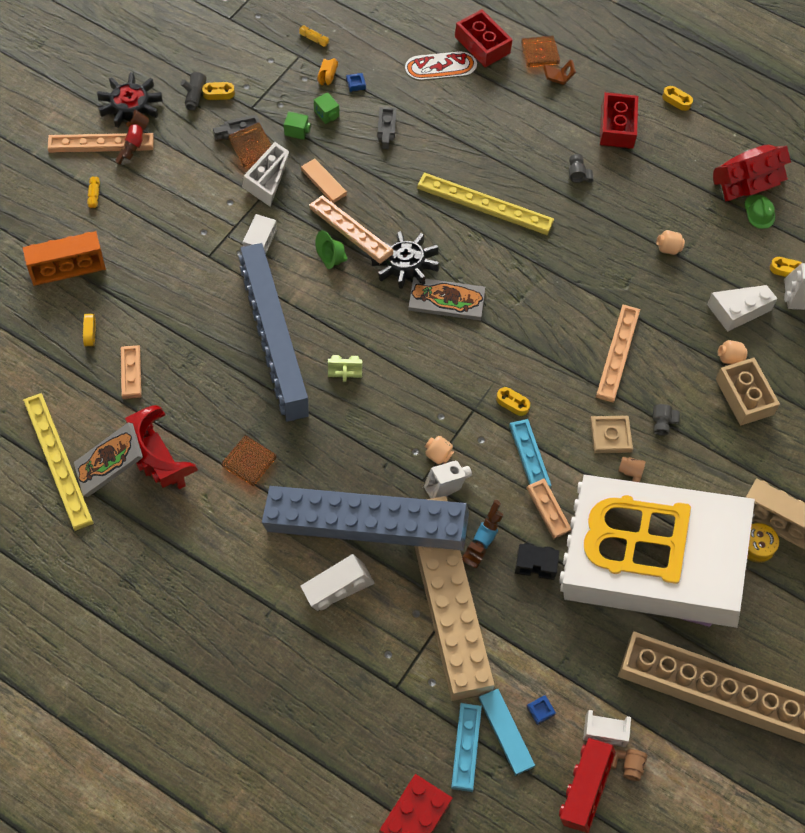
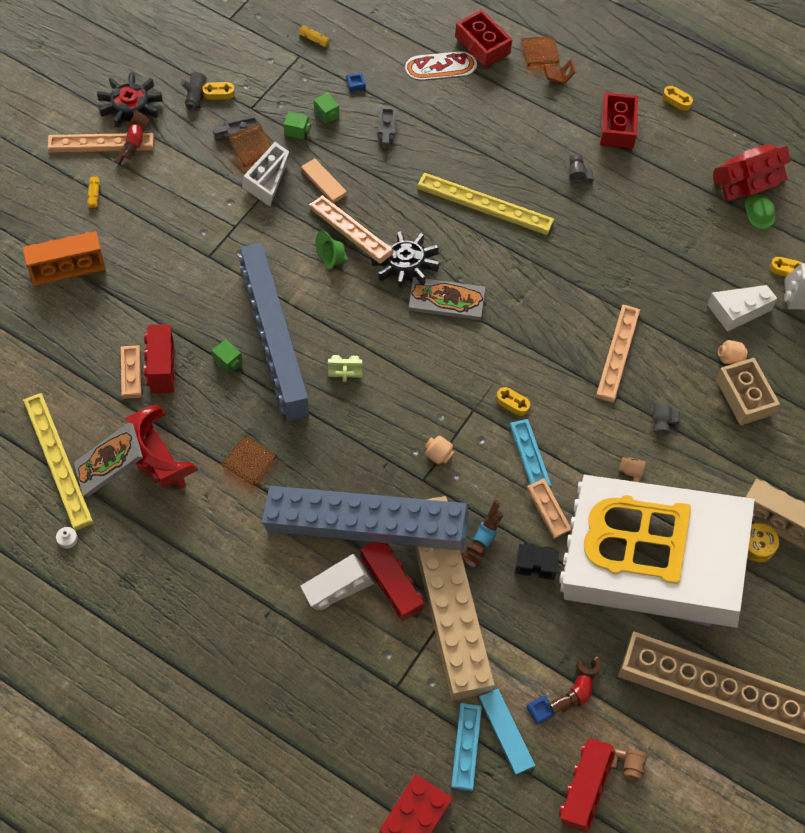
(66, 537): none -> white tile
(89, 330): yellow beam -> none
(159, 358): none -> red brick
(227, 356): none -> bright green brick
(261, 231): white panel -> none
(327, 71): light orange piece -> none
(392, 580): none -> red brick
(446, 479): white torso -> none
(582, 689): none -> reddish brown piece
(607, 729): white panel -> none
(611, 434): tan tile -> none
(670, 242): light nougat head -> none

